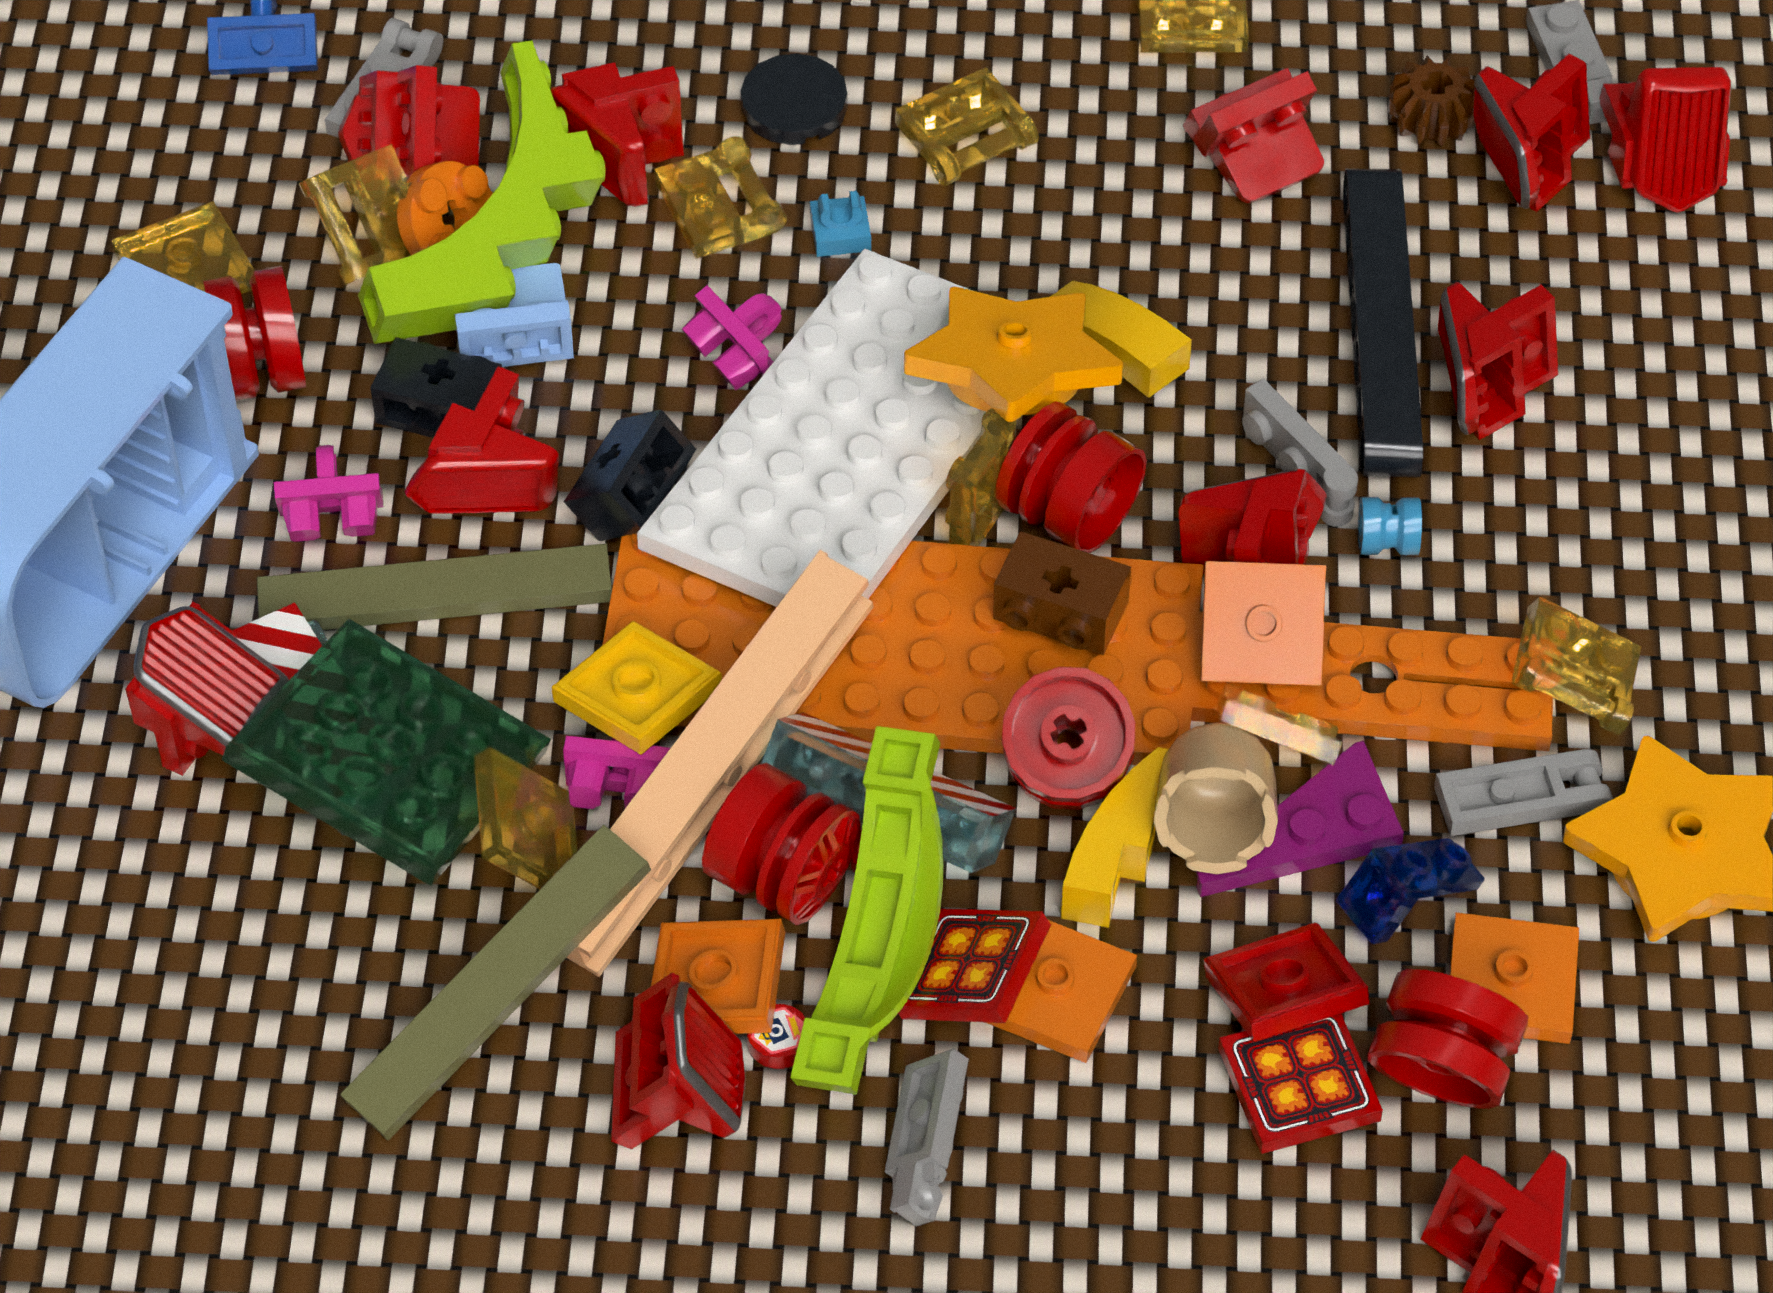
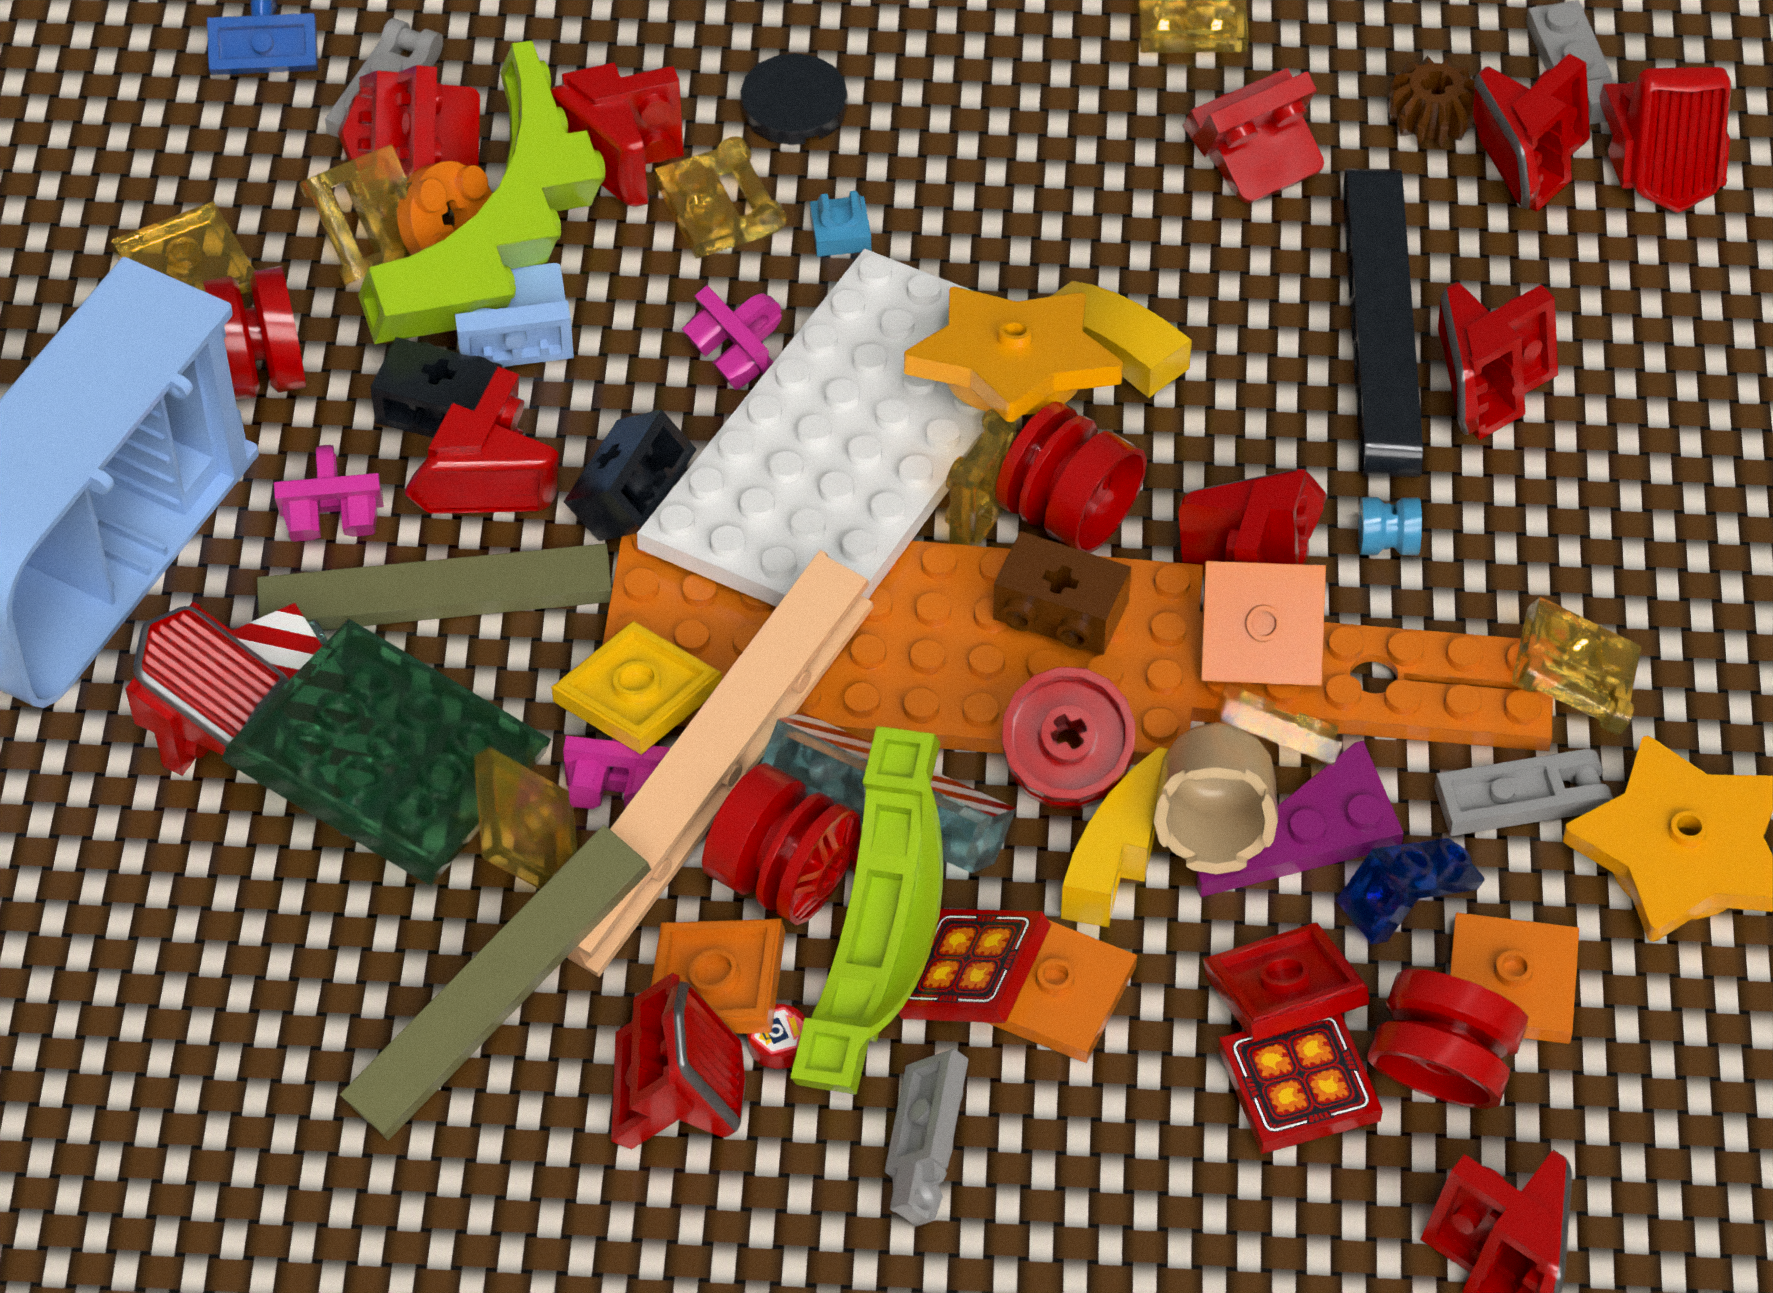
(958, 113): clear yellow plate -> none
(1297, 445): light grey plate -> none

